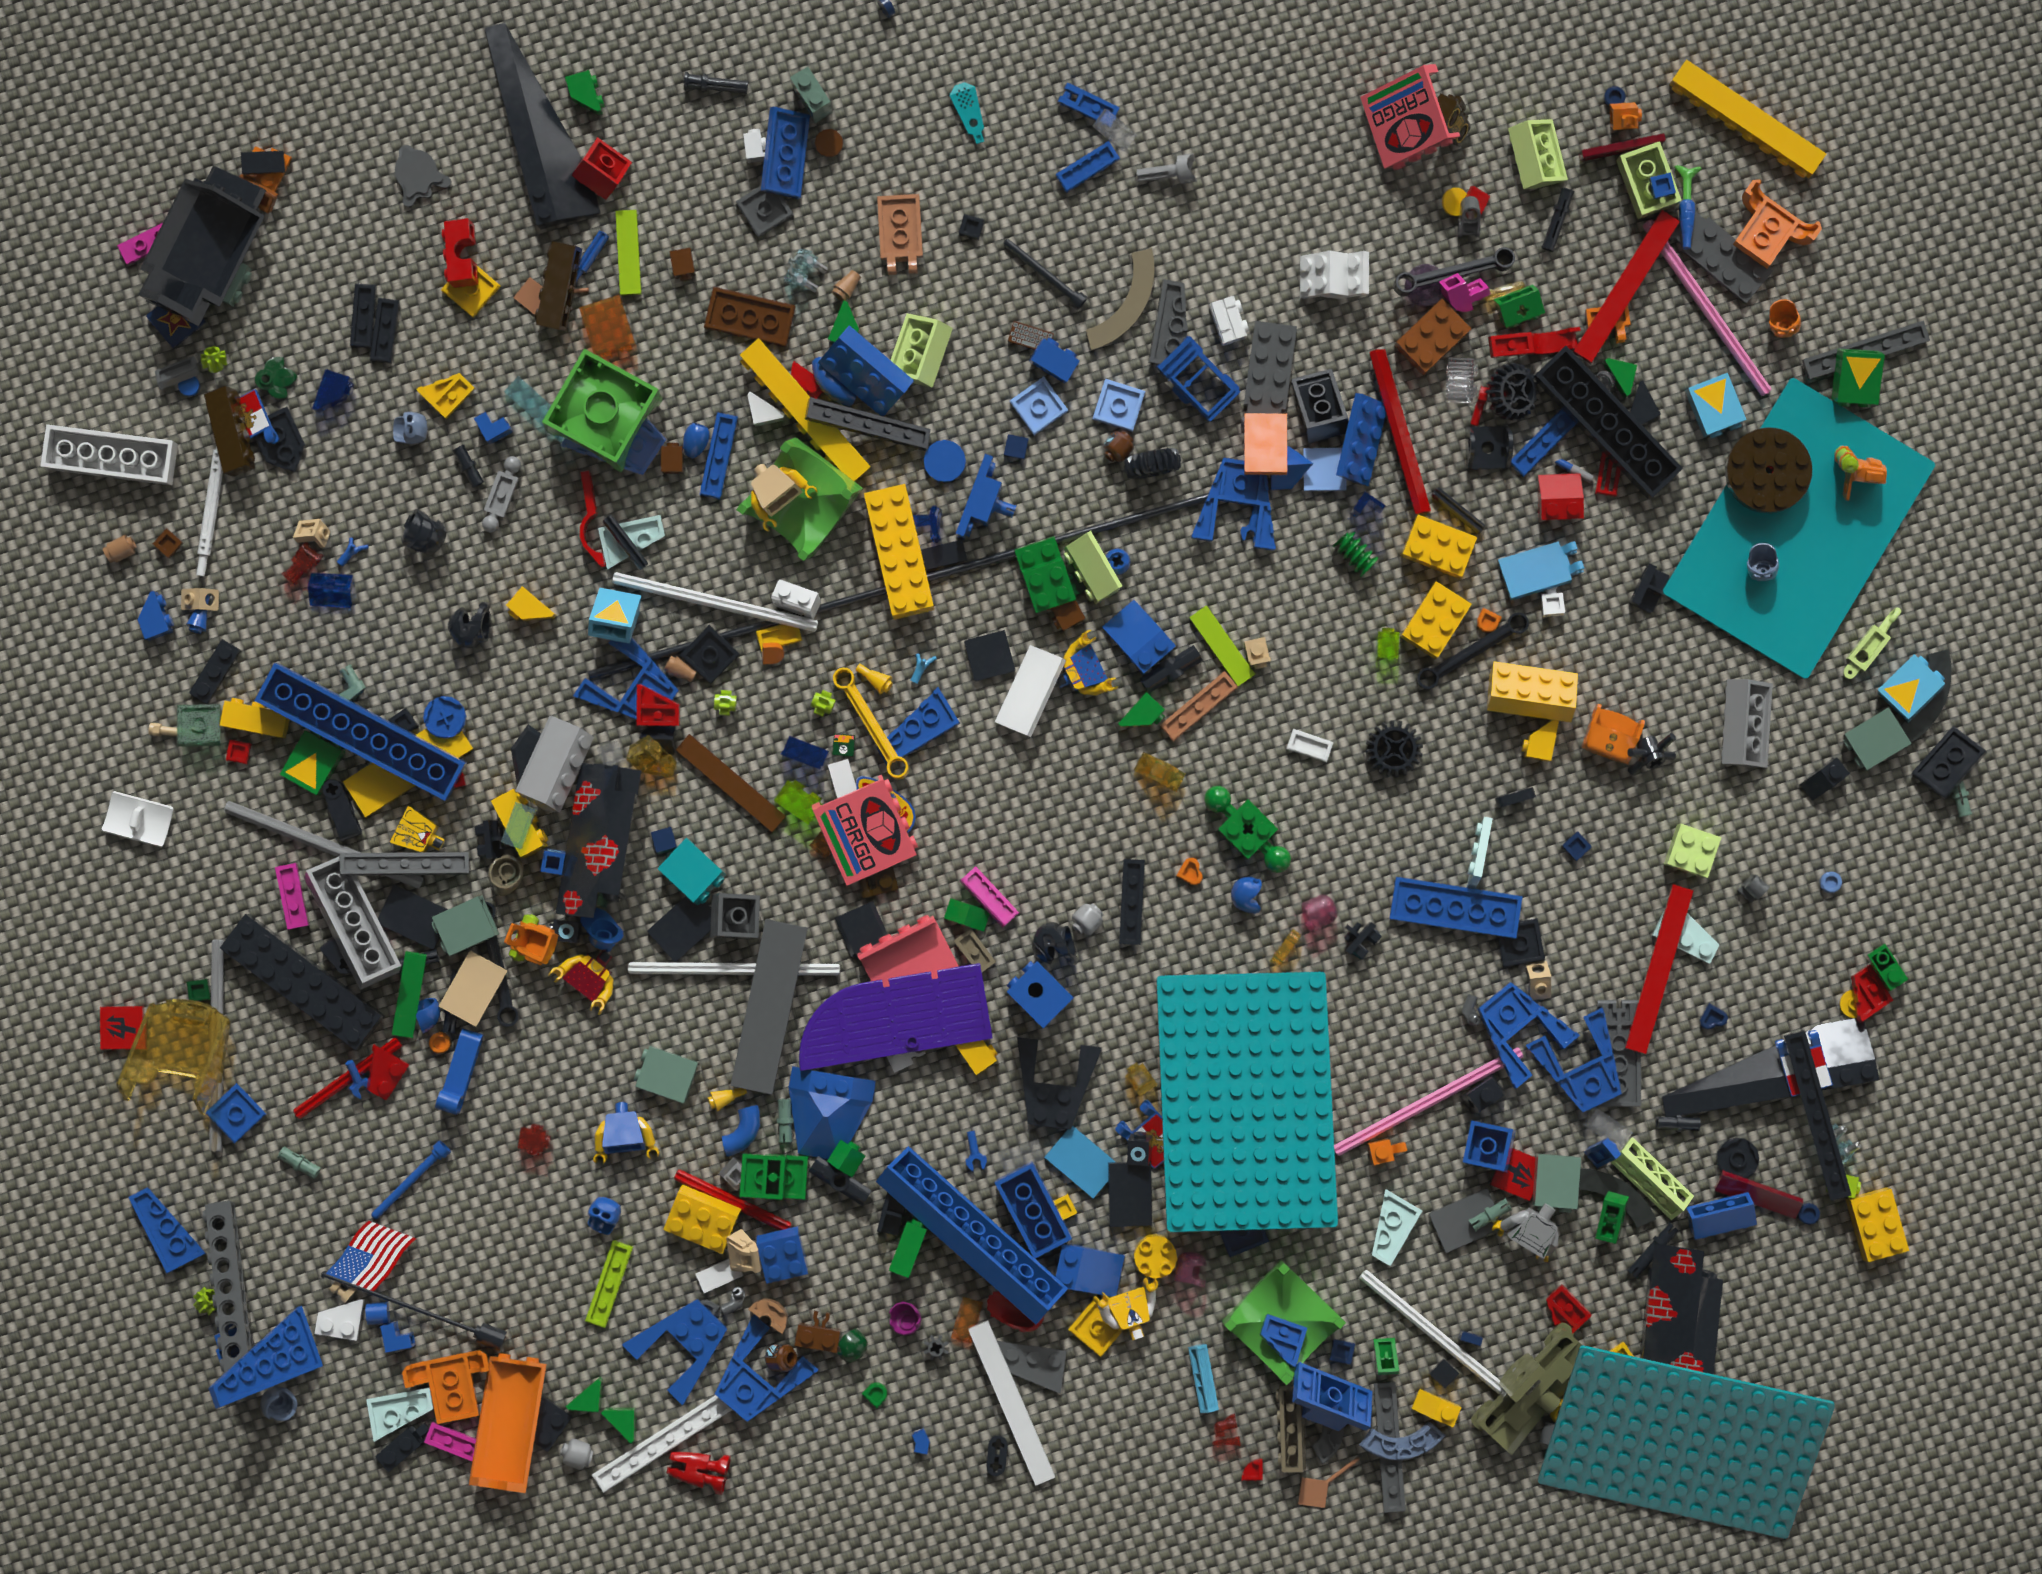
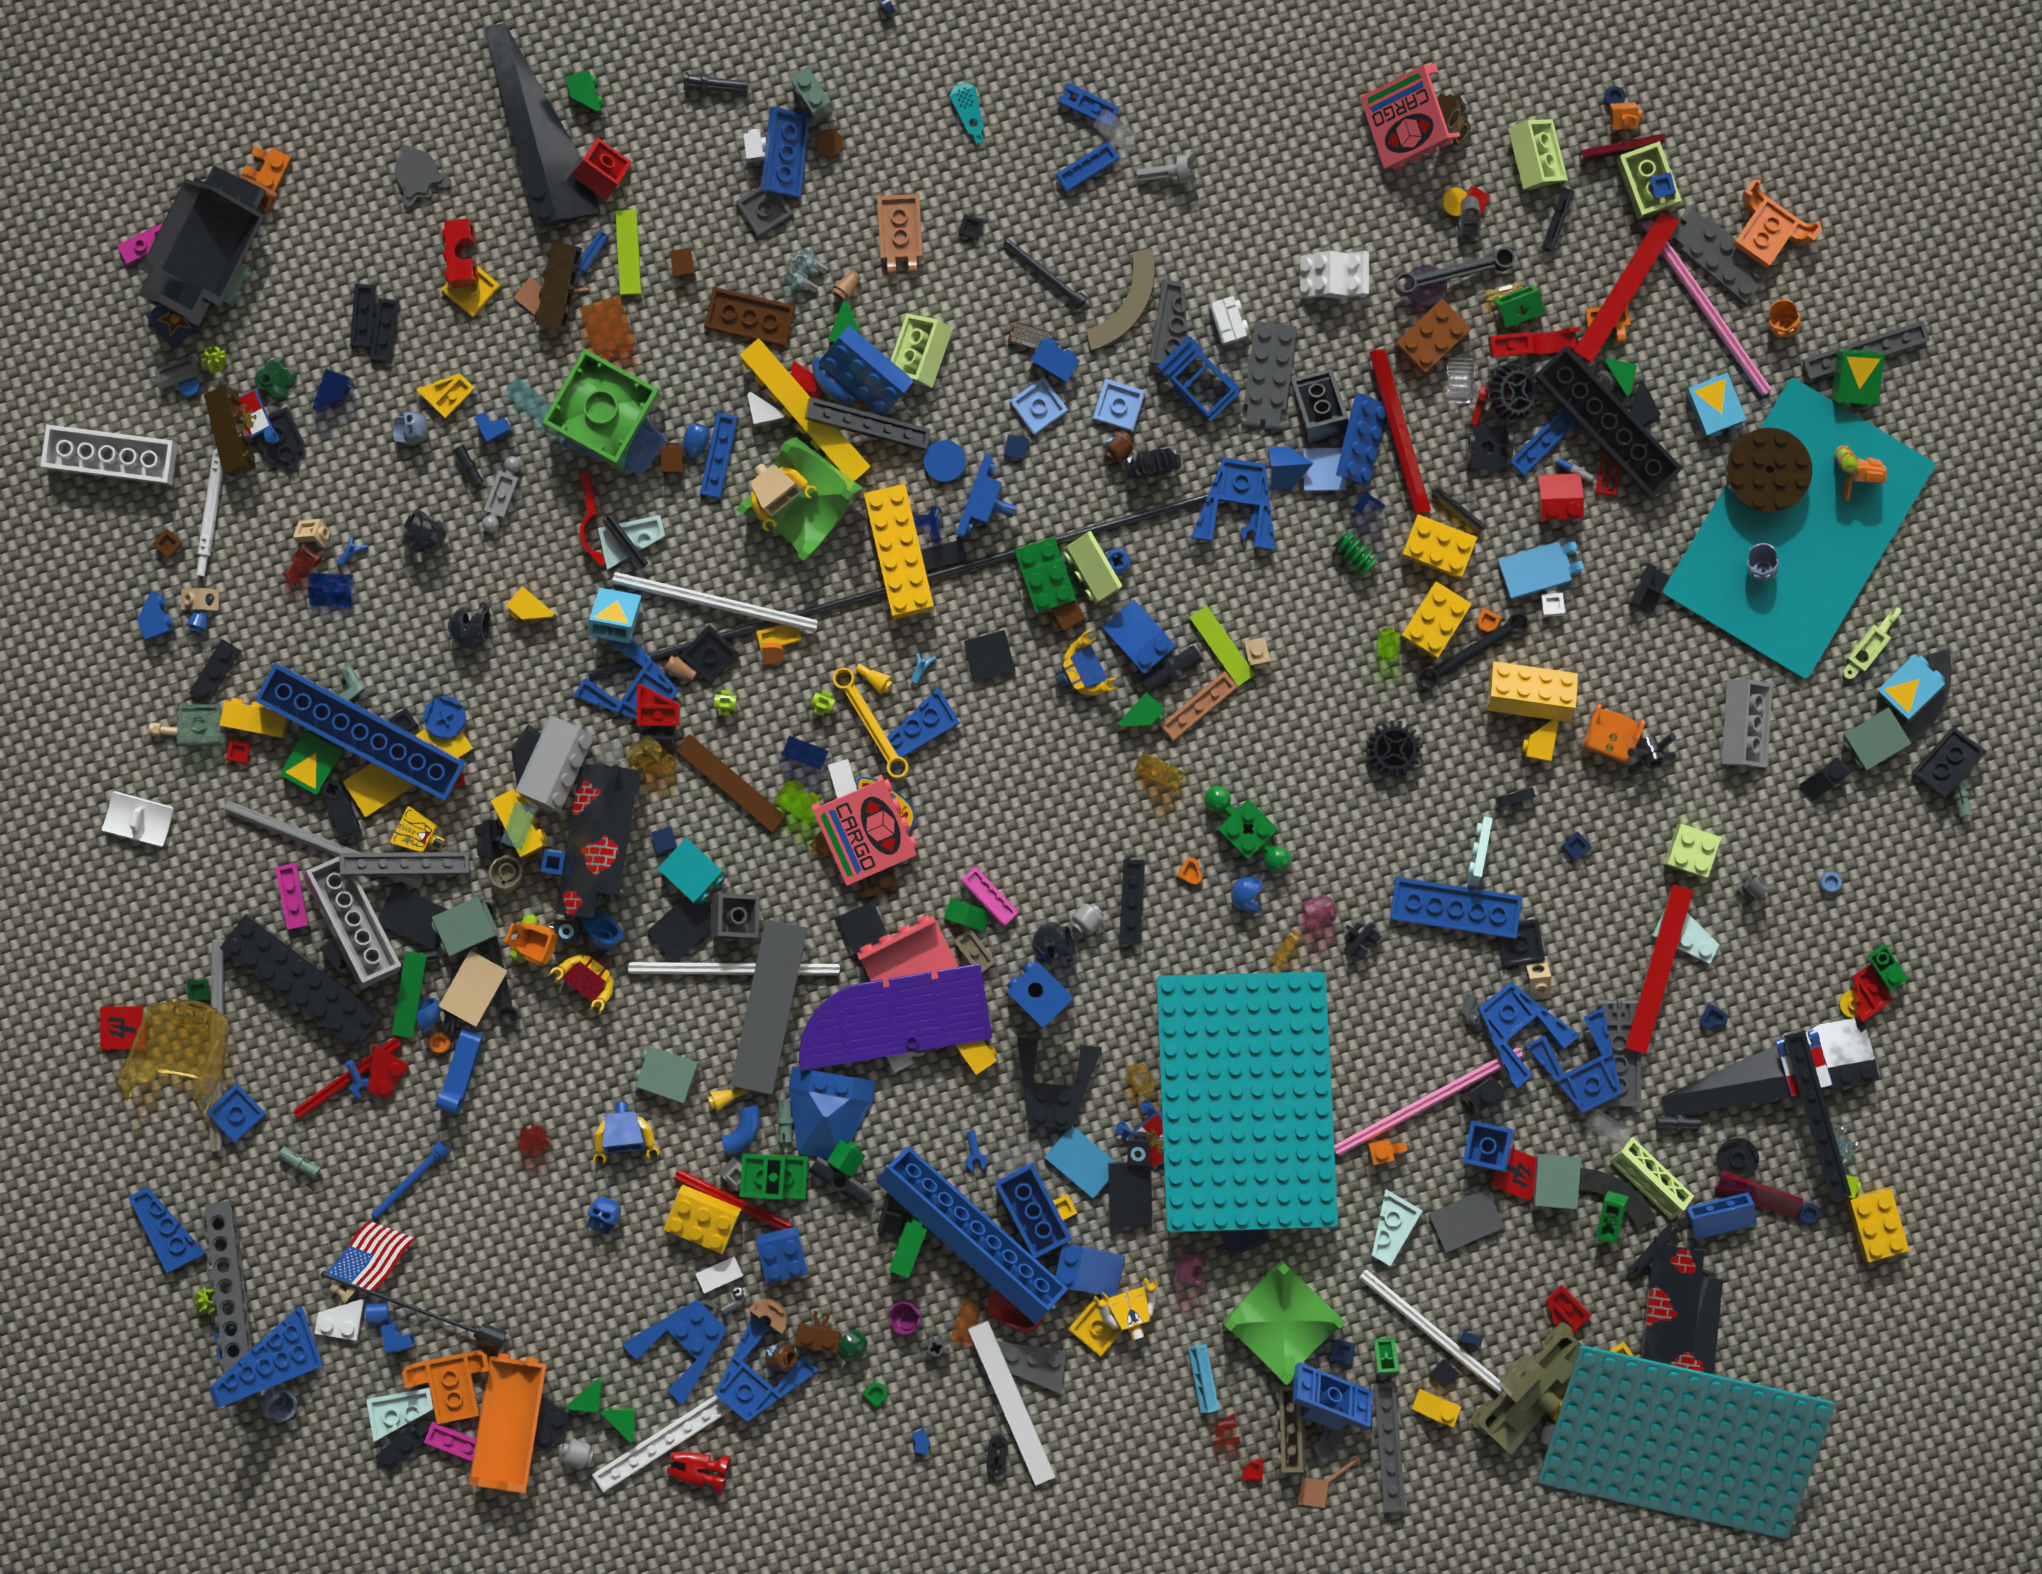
(119, 549): medium nougat brick -> none
(262, 162): black tile -> none
(609, 1284): lime tile -> none
(743, 1253): tan piece -> none
(796, 599): white brick -> none
(843, 745): dark green tile -> none
(1030, 691): white tile -> none
(1155, 1256): yellow brick -> none
(1265, 444): tile -> none
(1284, 1338): blue wing -> none
(1309, 745): white tile -> none
(1402, 1447): sand blue tile -> none
(1461, 294): dark pink brick -> none
(1490, 1214): sand green pin -> none
(1532, 1230): light grey torso -> none
(1602, 1152): blue plate -> none
(1687, 206): blue piece -> none
(1747, 119): yellow brick -> none

